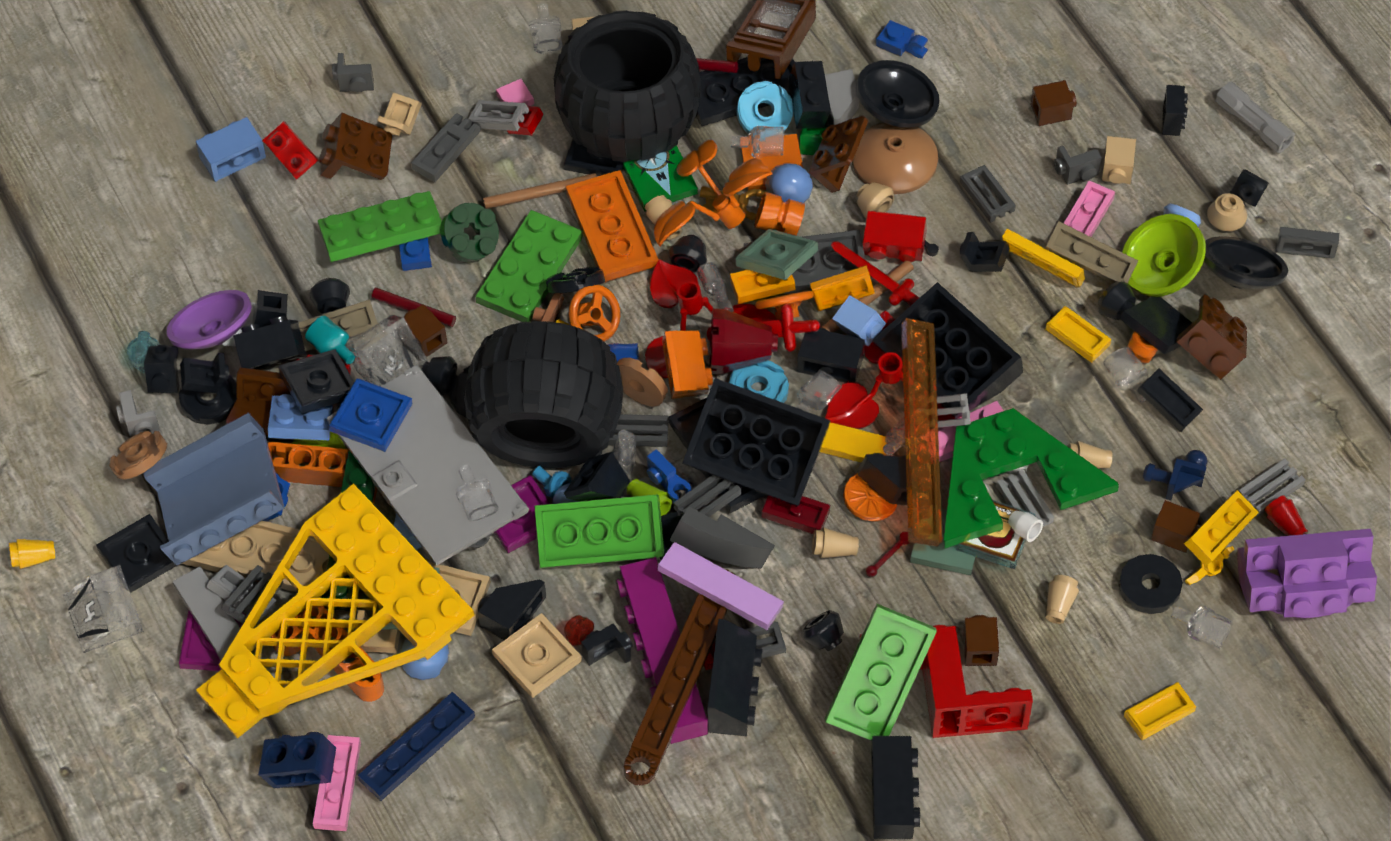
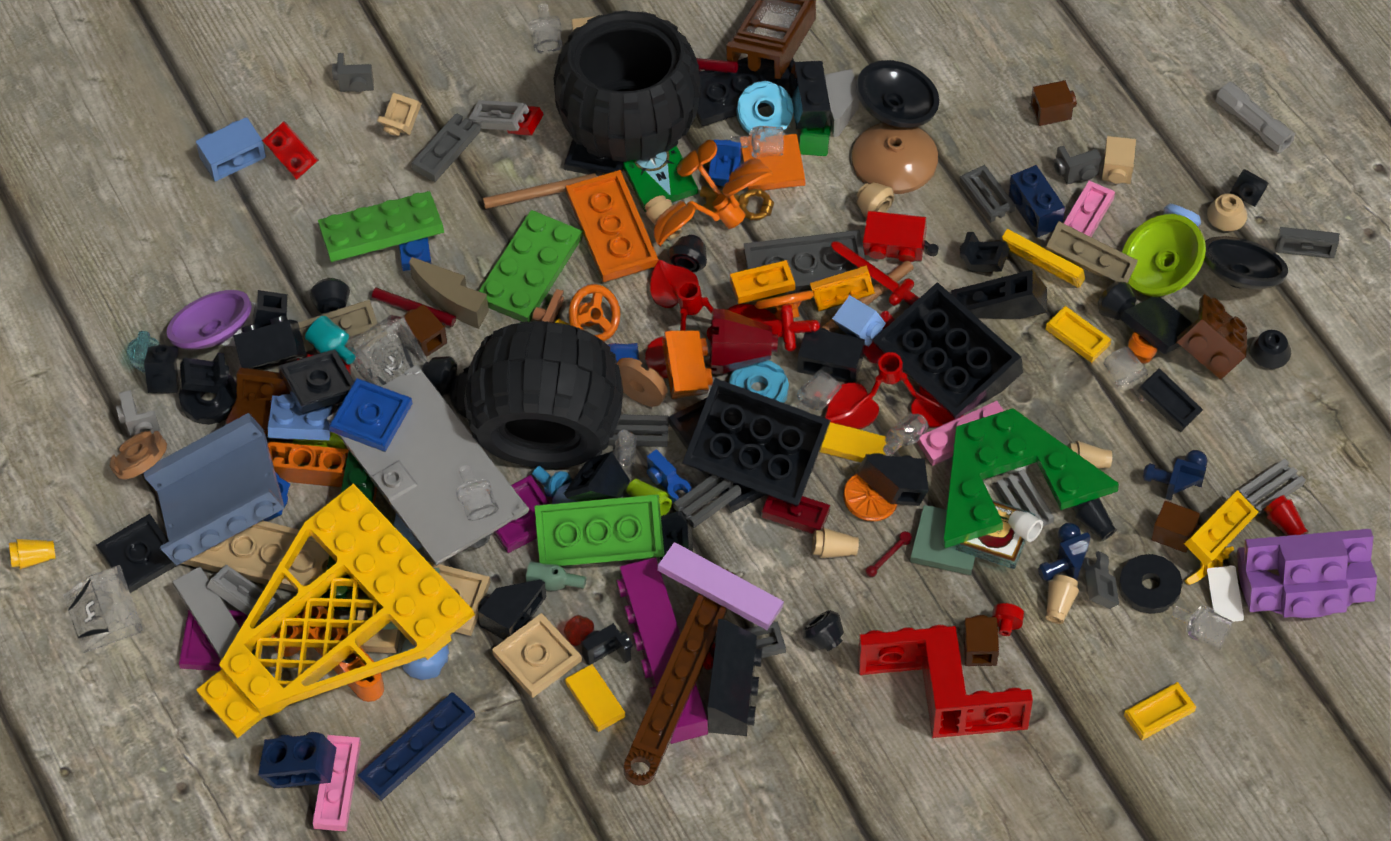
(263, 581): dark grey tile -> none
(356, 146): reddish brown bracket -> none
(450, 292): none -> dark tan slope
(458, 242): dark green plate -> none
(515, 92): bright pink tile -> none
(554, 576): none -> sand green piece
(576, 280): black tile -> none
(595, 698): none -> yellow tile
(714, 285): clear piece -> none
(721, 540): dark grey slope -> none
(725, 161): none -> blue bracket
(777, 254): sand green tile -> none
(779, 215): orange wheel -> none
(790, 182): medium blue hair -> none
(837, 152): reddish brown bracket -> none
(880, 673): bright green plate -> none
(894, 787): black brick -> none
(900, 38): blue plate -> none
(921, 433): clear orange plate -> none
(964, 409): light grey tile -> none
(1005, 297): none -> black slope
(1008, 617): none -> red tile
(1036, 200): none -> dark blue brick
(1070, 554): none -> dark blue piece
(1095, 518): none -> black cone
(1100, 584): none -> dark grey plate
(1174, 110): black piece -> none
(1225, 592): none -> white sticker
(1270, 349): none -> black cone

